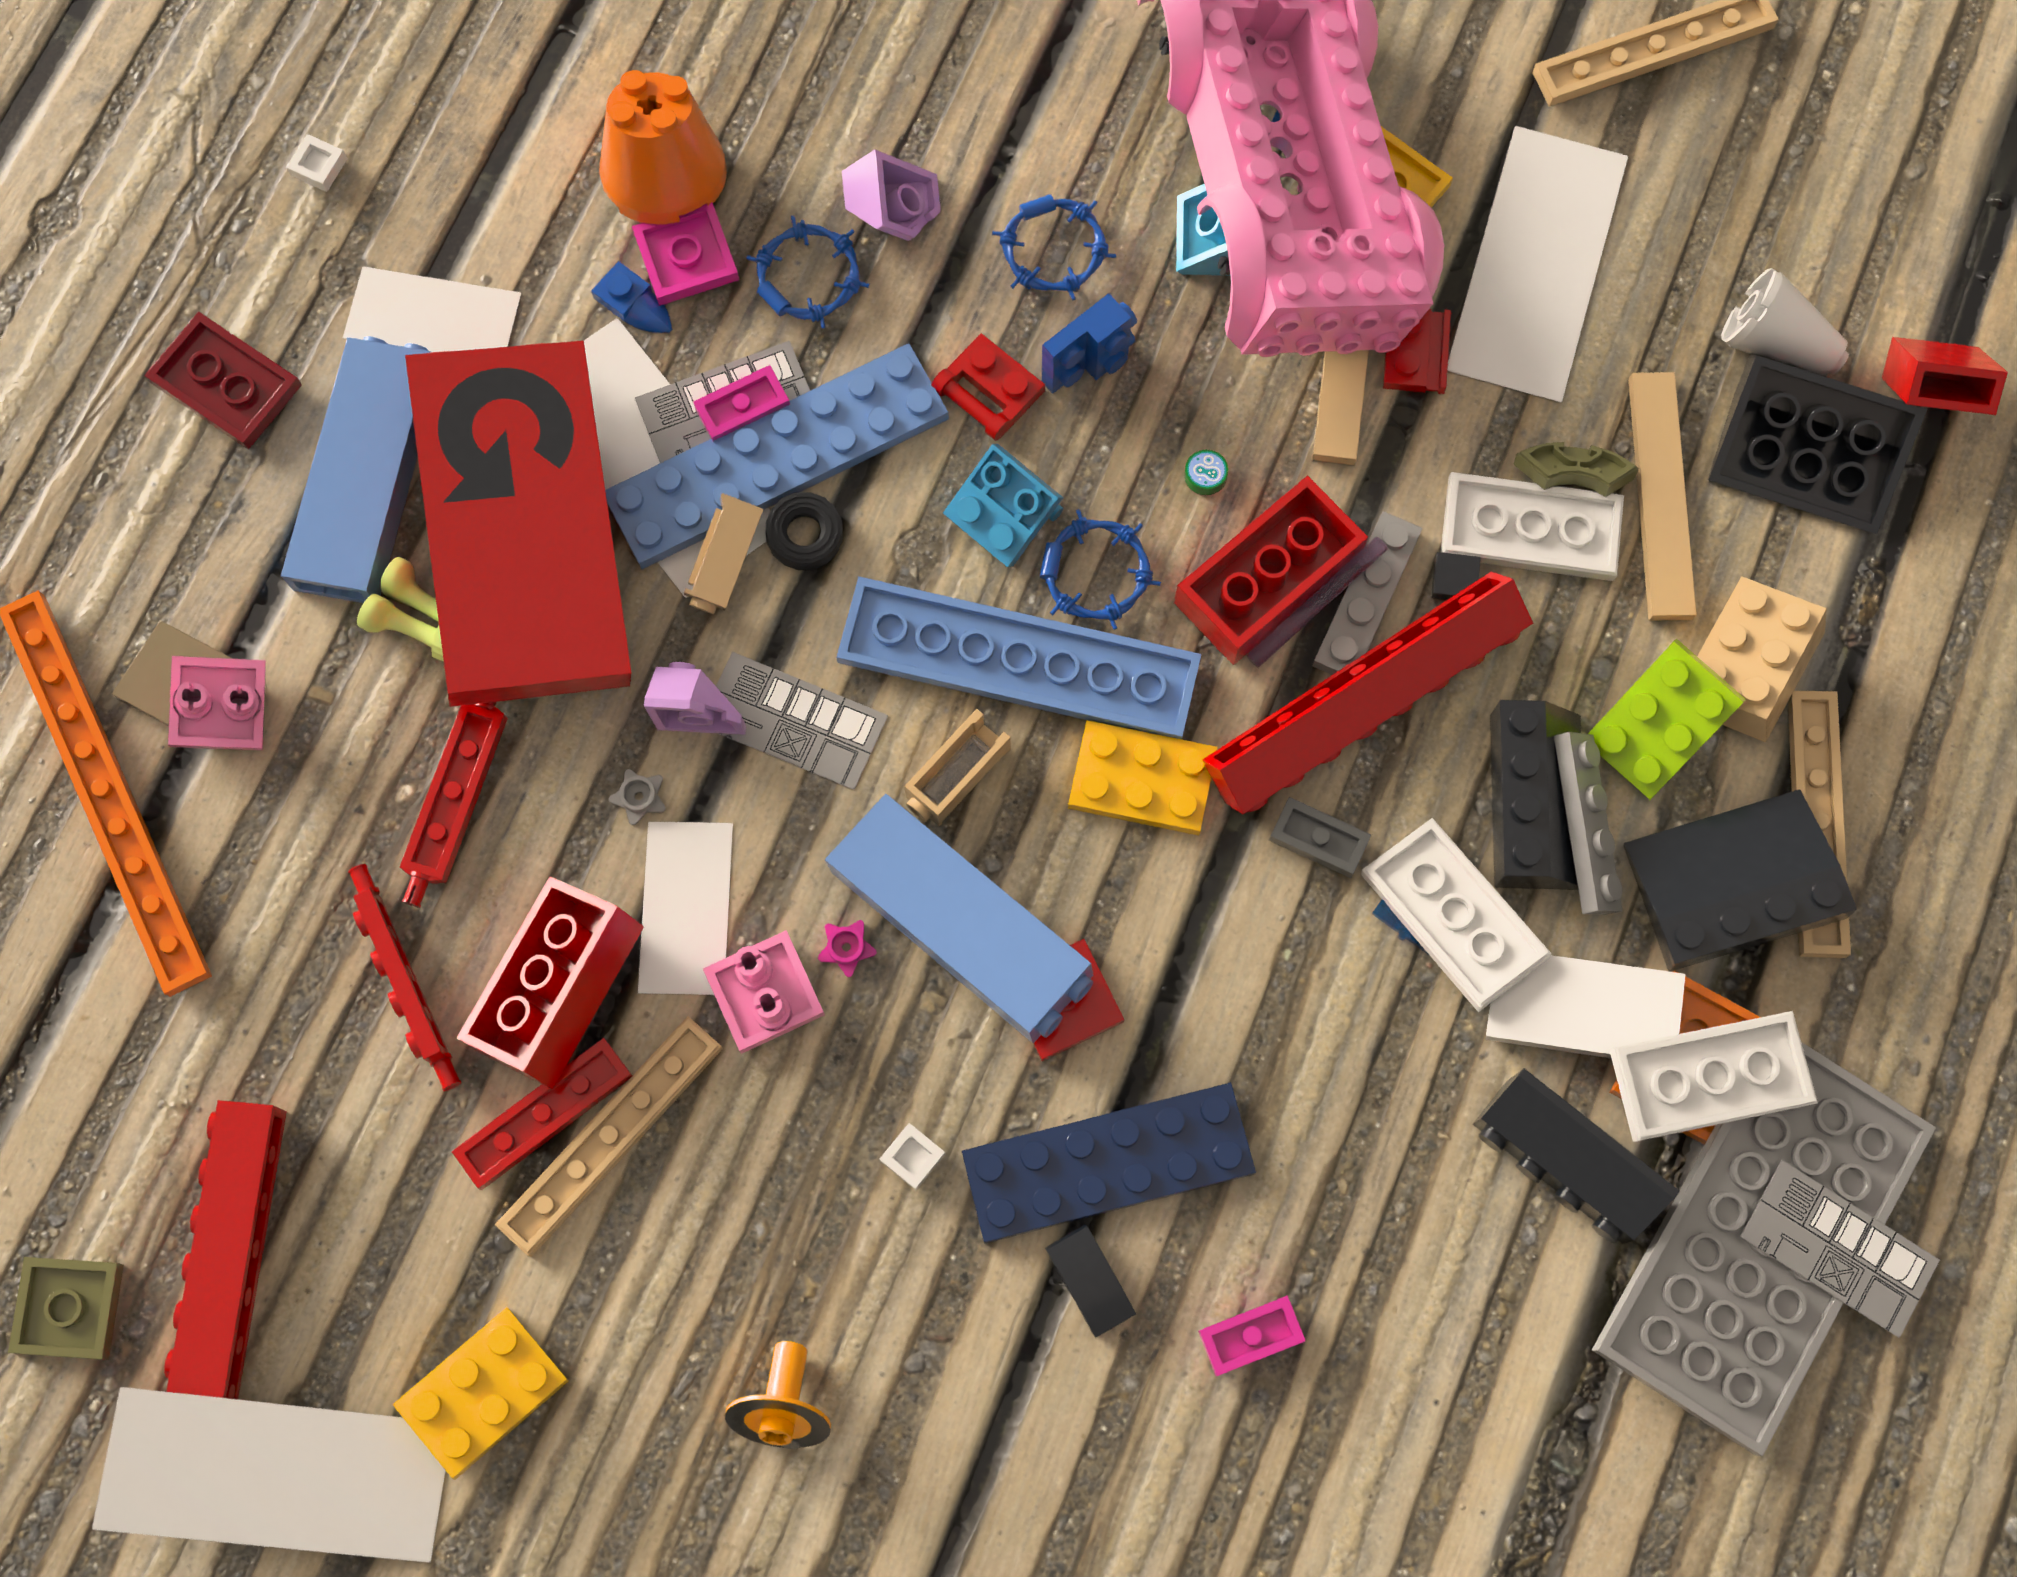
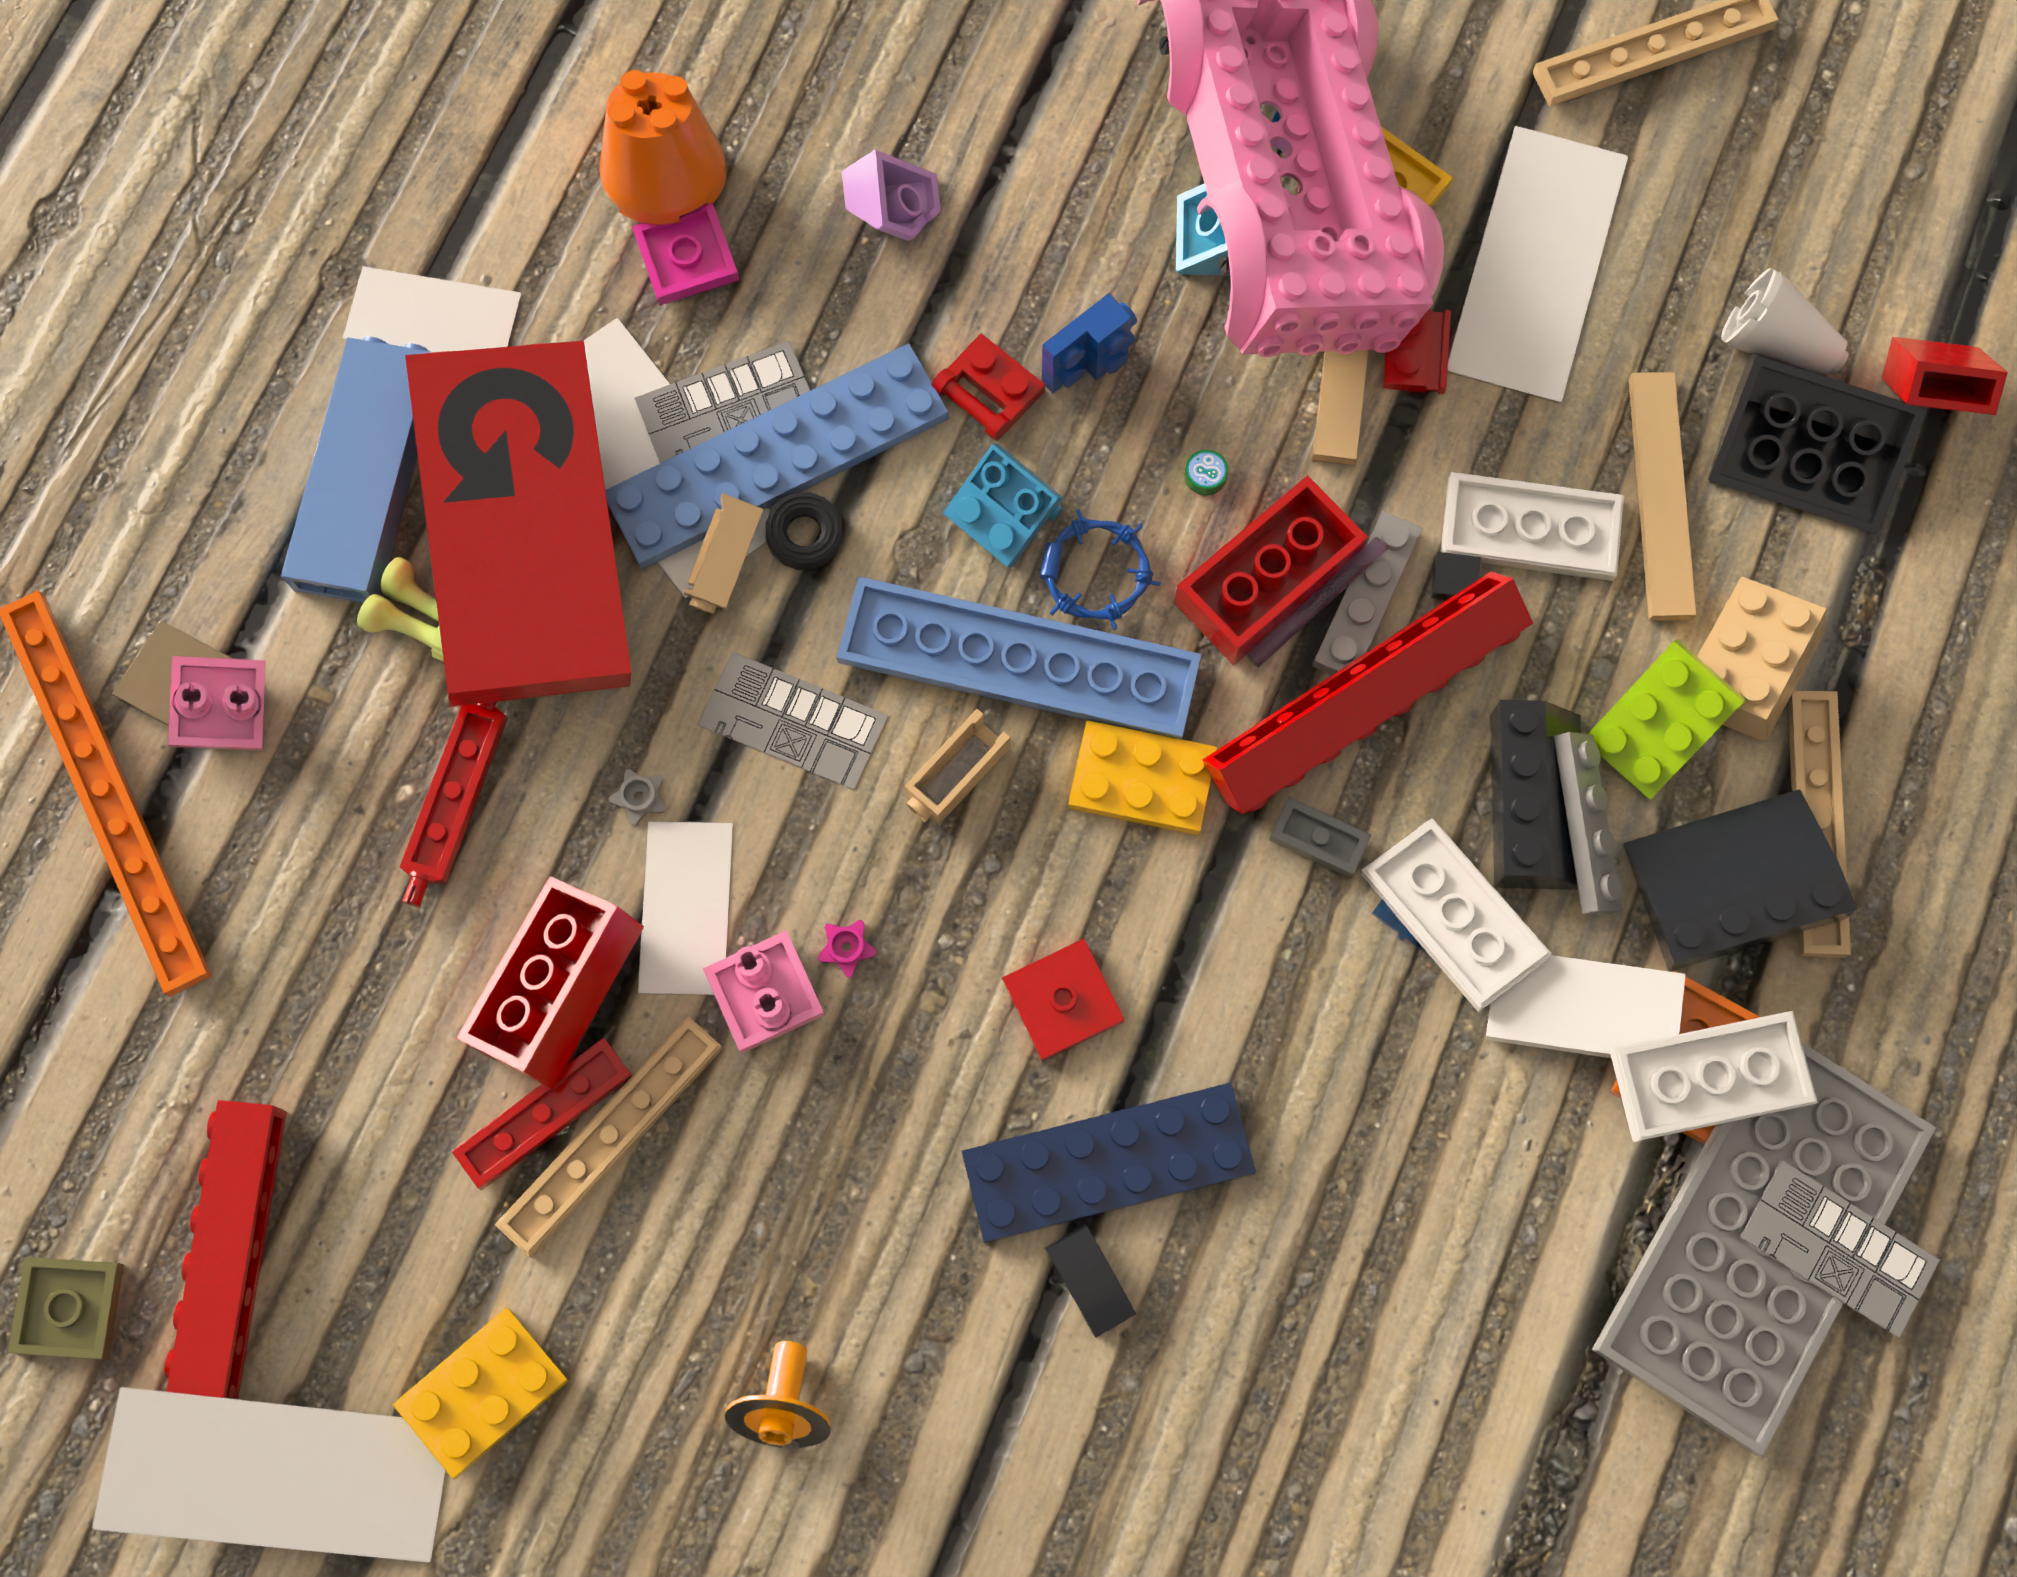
(223, 380): dark red plate -> none
(317, 163): white plate -> none
(407, 996): red plate -> none
(632, 300): blue plate -> none
(689, 702): lavender slope -> none
(741, 403): dark pink plate -> none
(778, 301): blue piece -> none
(912, 1156): white plate -> none
(961, 919): medium blue brick -> none
(1039, 207): blue piece -> none
(1251, 1336): dark pink plate -> none
(1560, 465): olive tile -> none
(1574, 1158): black slope -> none

